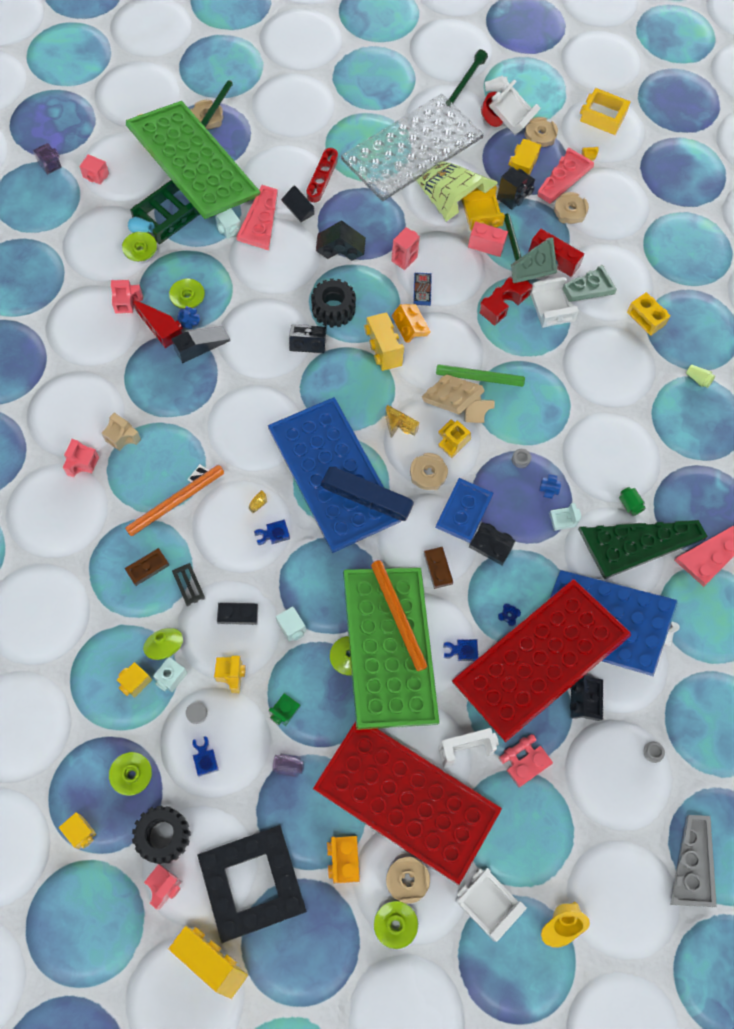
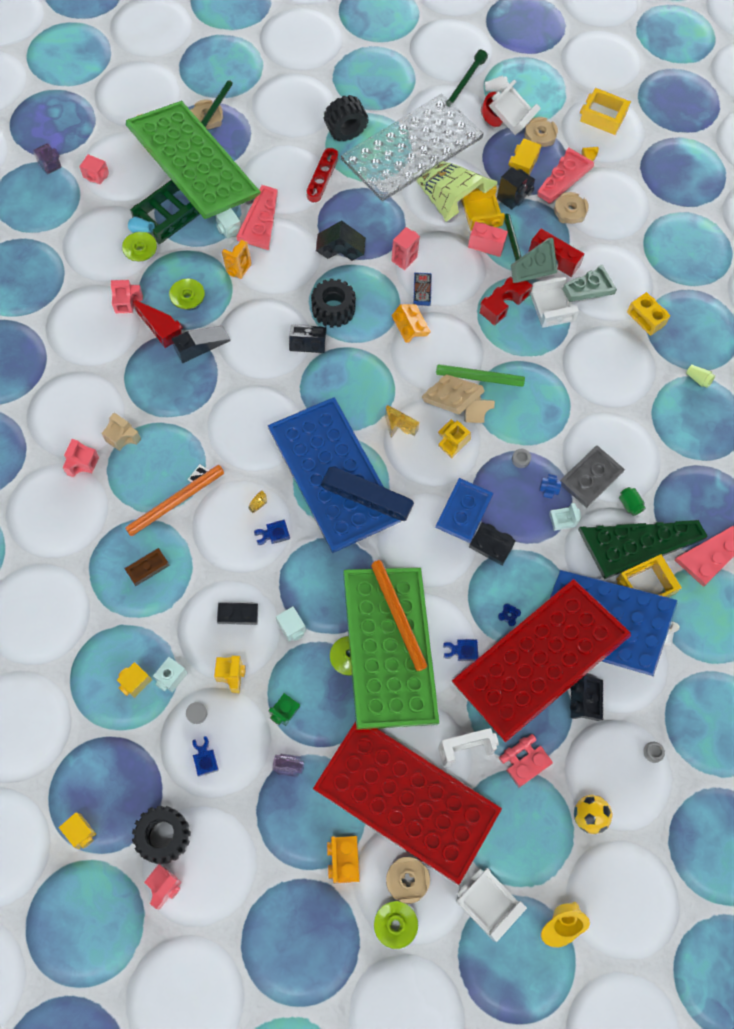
(123, 766): lime dish -> none
(163, 643): lime dish -> none
(188, 317): blue gear -> none
(194, 599): pearl dark grey tile -> none
(208, 962): yellow wedge -> none
(213, 866): black plate -> none
(238, 260): none -> light orange bracket
(298, 204): black slope -> none
(345, 118): none -> black tyre
(384, 341): yellow wedge -> none
(431, 481): tan plate -> none
(438, 567): reddish brown plate -> none
(591, 476): none -> flat silver plate
(593, 814): none -> yellow piece
(661, 570): none -> yellow window
(695, 868): light grey wing -> none

